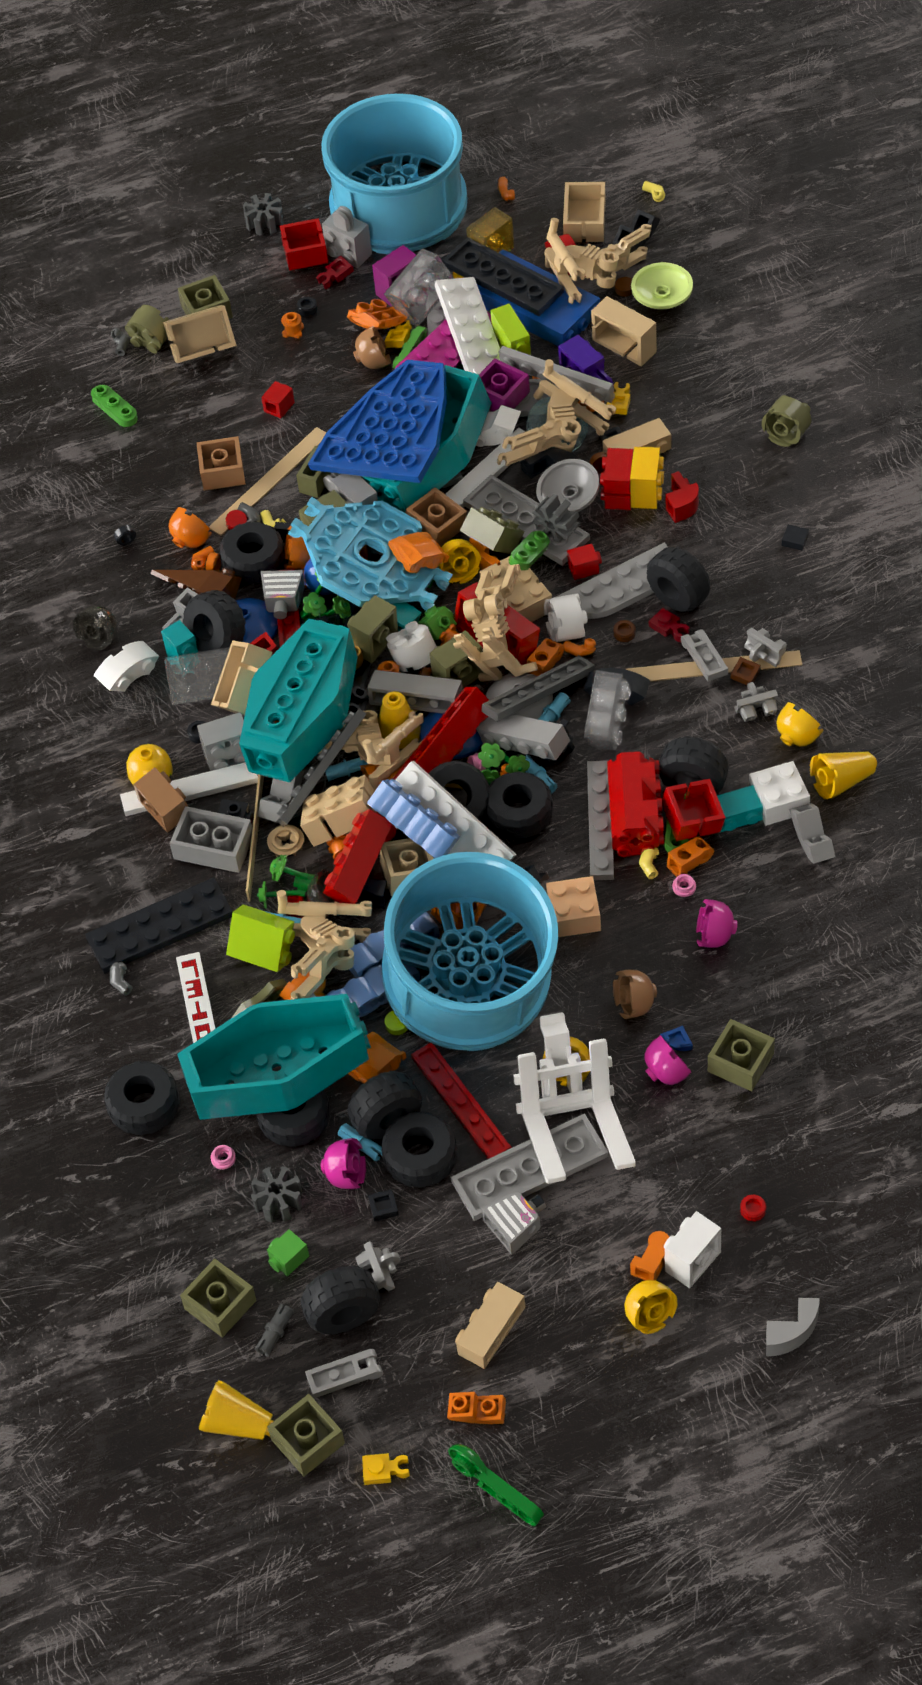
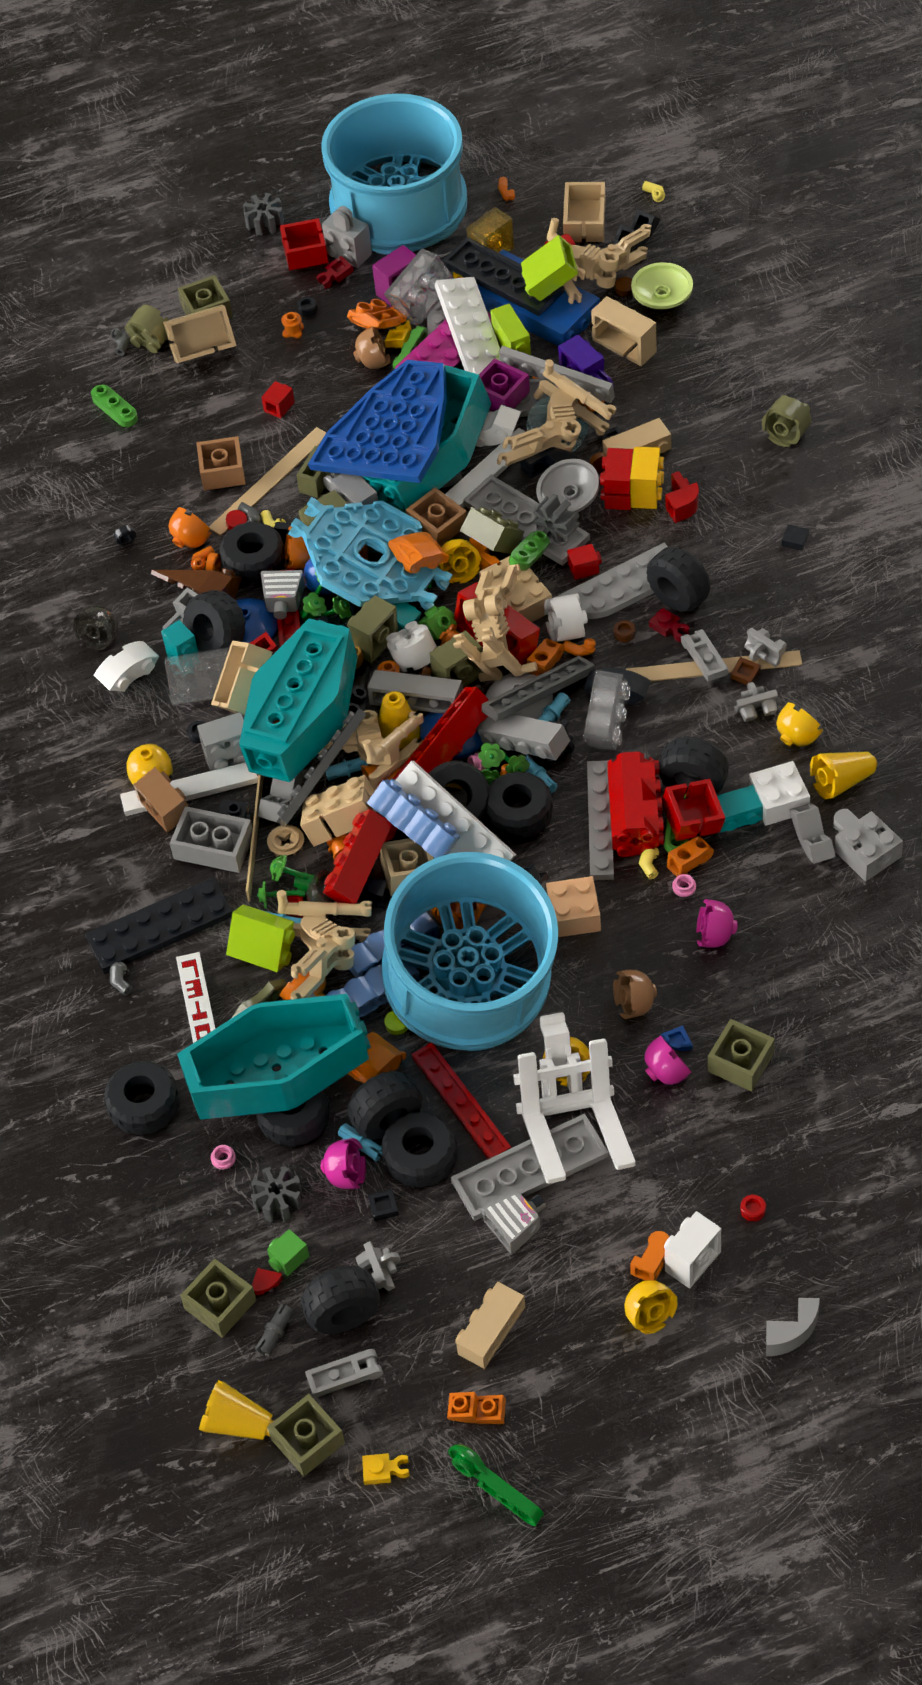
(265, 1281): none -> red tile
(549, 268): none -> lime brick
(621, 399): yellow plate -> none
(865, 843): none -> light grey brick

